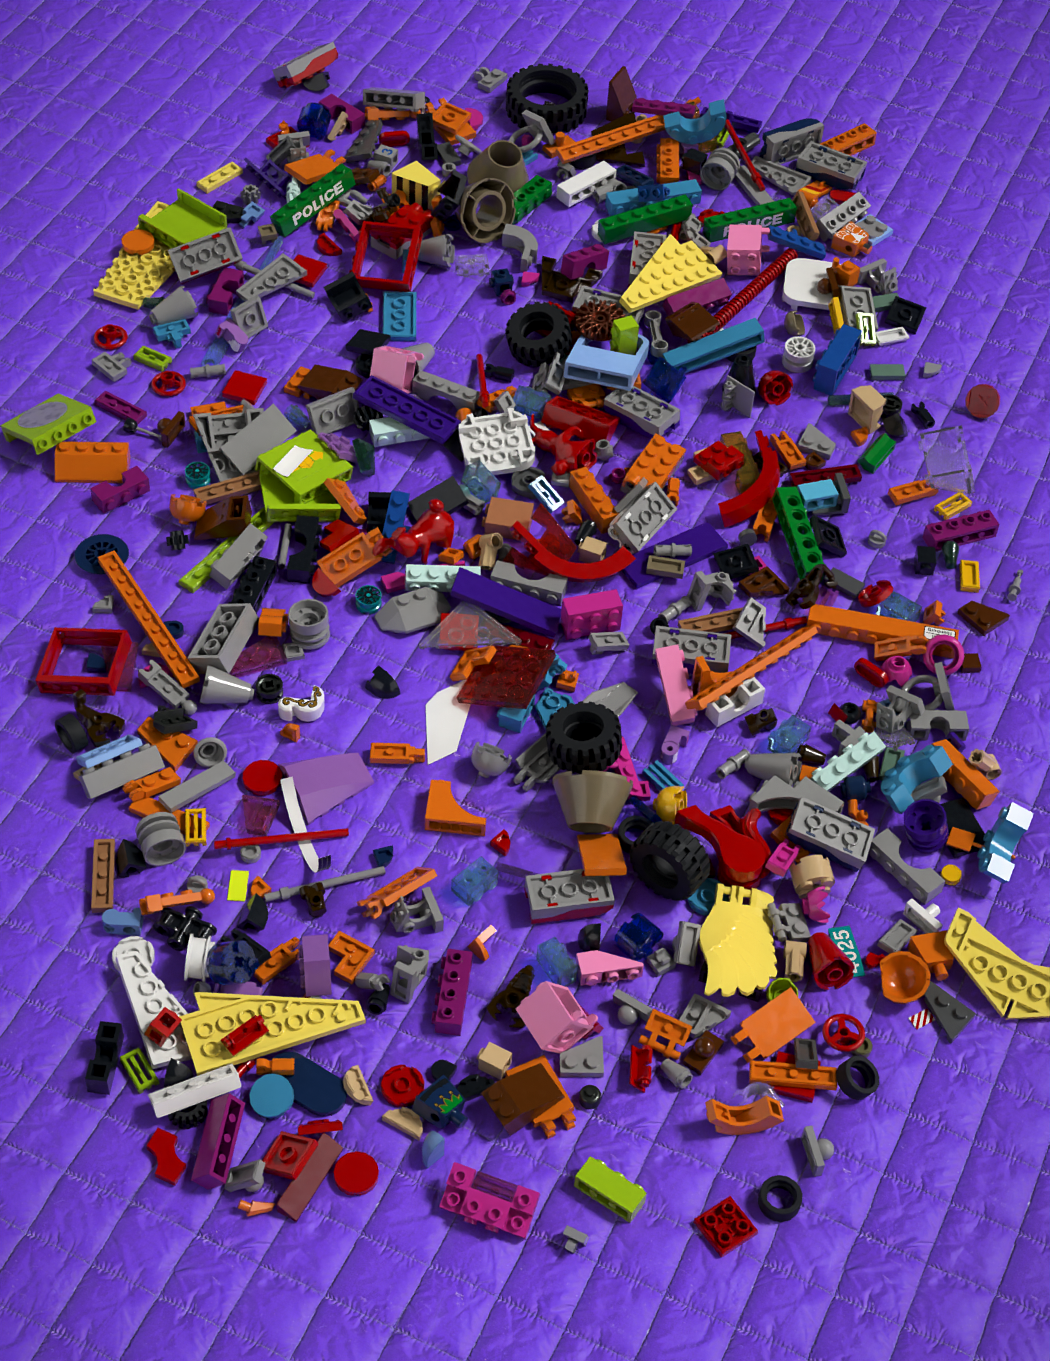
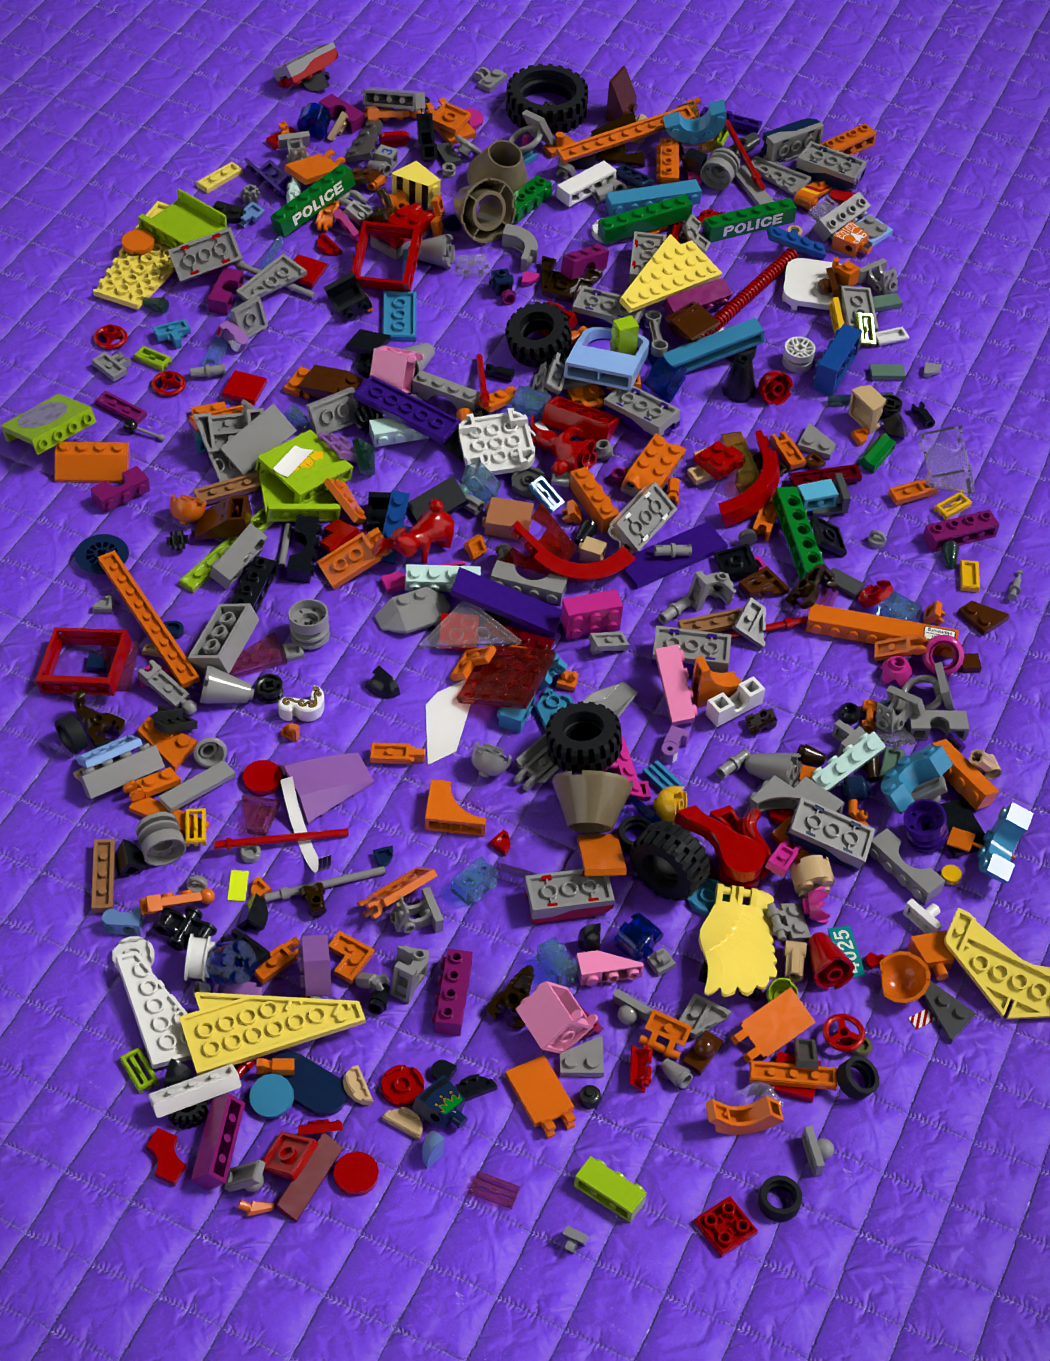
(108, 1049): black arch -> none
(163, 1026): red brick -> none
(171, 428): reddish brown tile -> none
(175, 307): light grey cone -> none
(197, 476): teal wheel -> none
(245, 1035): red hinge -> none
(267, 232): dark tan tile -> none
(273, 622): orange brick -> none
(281, 151): dark grey tile -> none
(323, 584): red tile -> none
(368, 599): teal wheel -> none
(392, 200): black hinge -> none
(451, 555): orange tile -> none
(453, 190): black panel -> none
(477, 946): orange tile -> none
(481, 1207): dark pink bracket -> none
(489, 546): tan piece -> none
(494, 1060): tan brick -> none
(504, 401): light grey plate -> none
(522, 1097): reddish brown slope -> none
(597, 320): copper wheel -> none
(631, 495): light grey tile -> none
(652, 192): blue hinge -> none
(659, 622): black plate -> none
(663, 108): magenta plate -> none
(665, 567): dark tan tile -> none
(686, 943): light grey tile -> none
(715, 254): tan piece -> none
(737, 396): light grey hinge -> none
(745, 249): bright pink container -> none
(749, 669): orange plate -> none
(789, 736): clear light blue brick -> none
(794, 324): dark tan hair -> none
(805, 217): medium nougat plate -> none
(836, 713): red sticker -> none
(871, 672): red tile -> none
(897, 937): light grey tile -> none
(905, 314): black tile -> none
(925, 560): black brick -> none
(982, 400): red tile -> none

